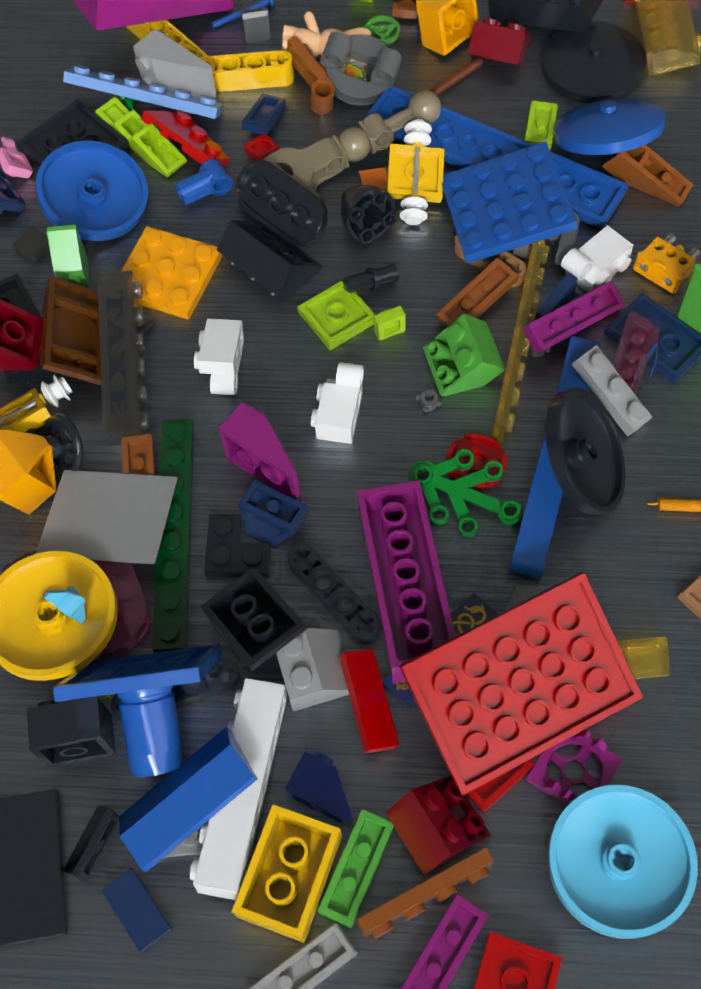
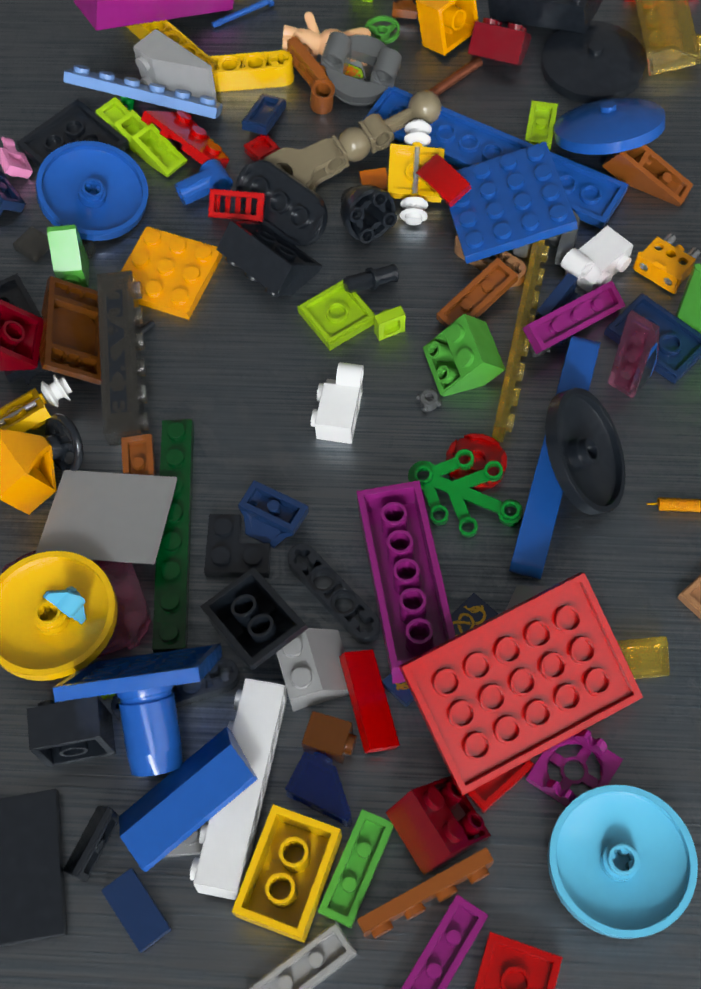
(215, 203): none -> red slope
(220, 354): white hinge -> none
(256, 24): dark grey slope -> none
(256, 449): magenta slope -> none
(329, 736): none -> reddish brown brick
(443, 180): none -> red slope
(612, 390): light grey plate -> none

